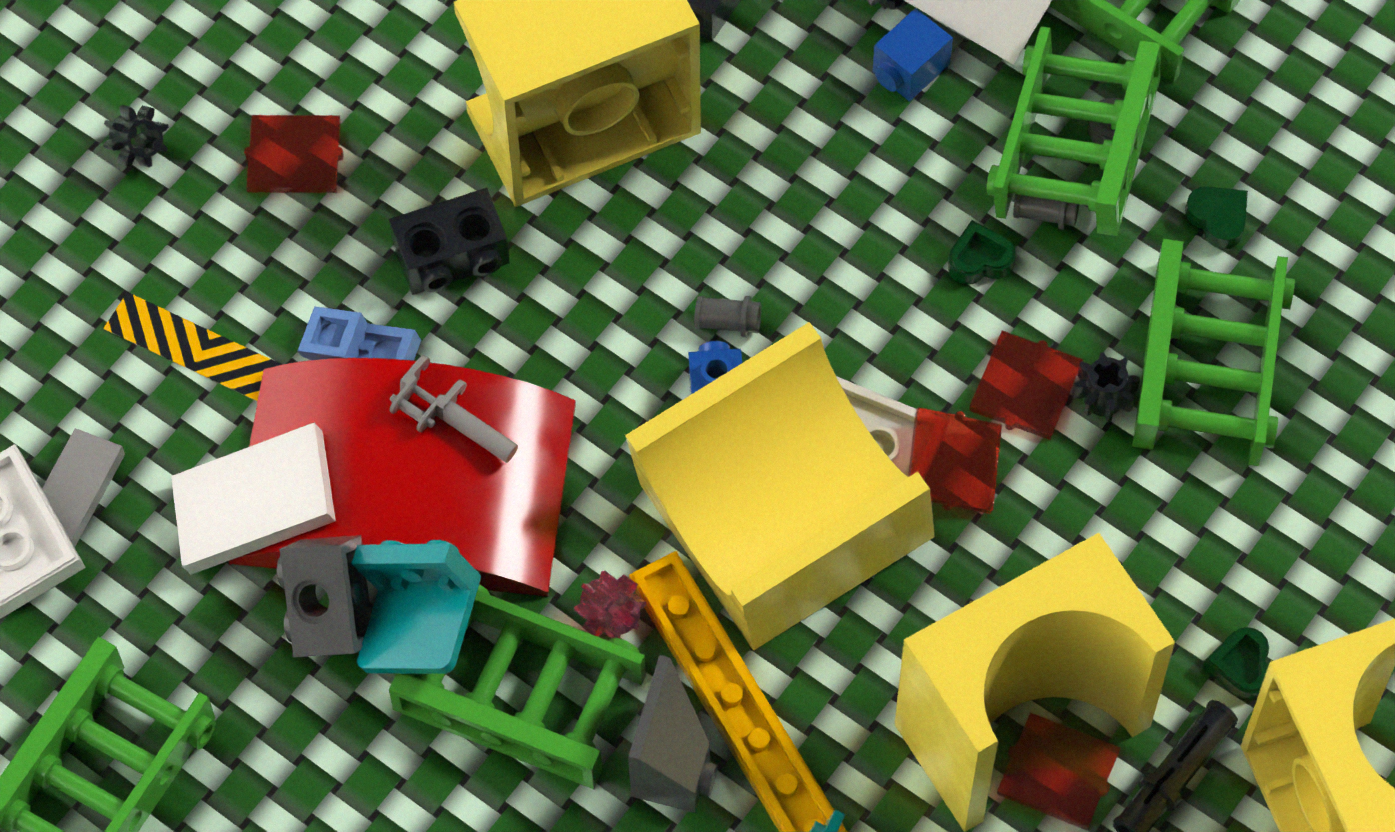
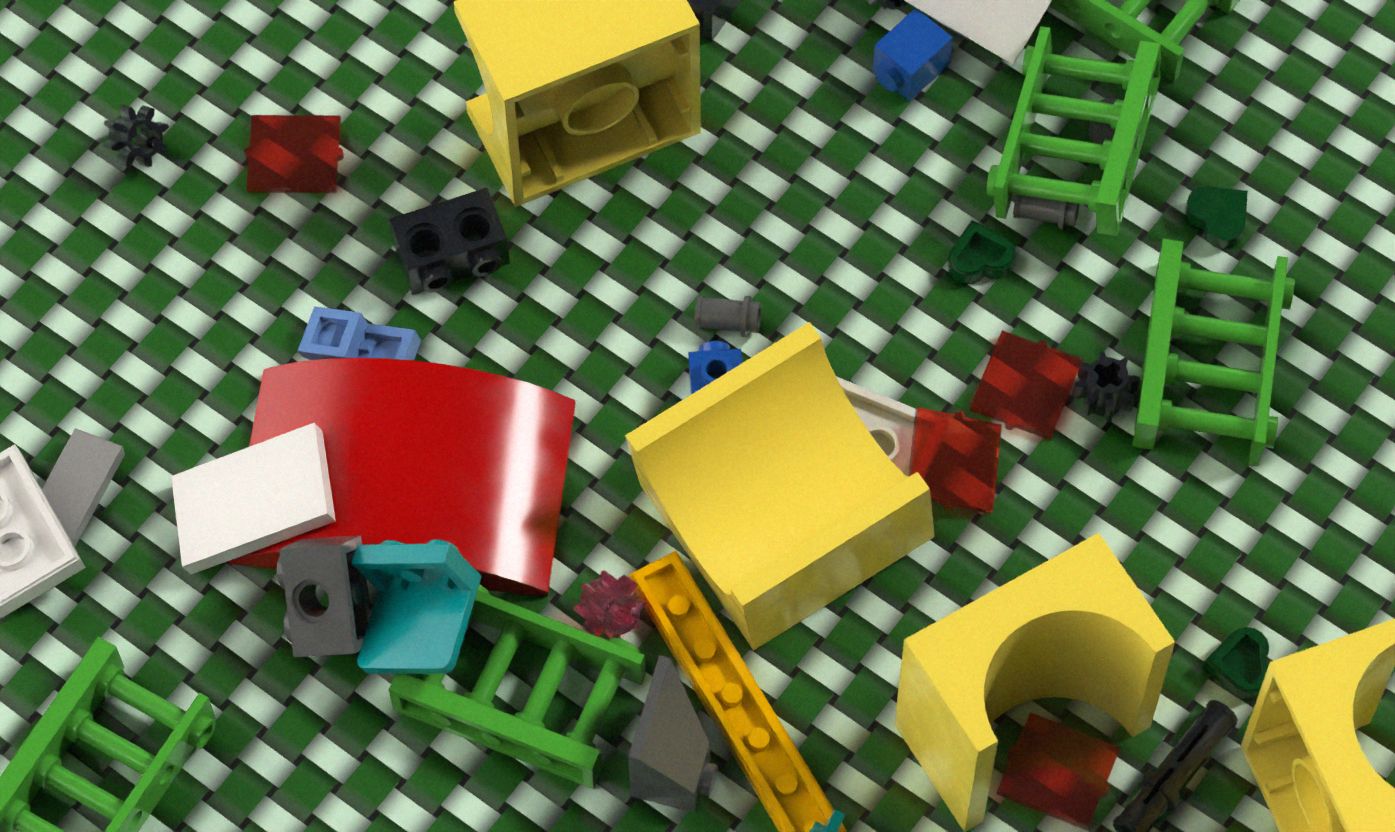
(189, 345): sticker -> none
(446, 408): light grey piece -> none

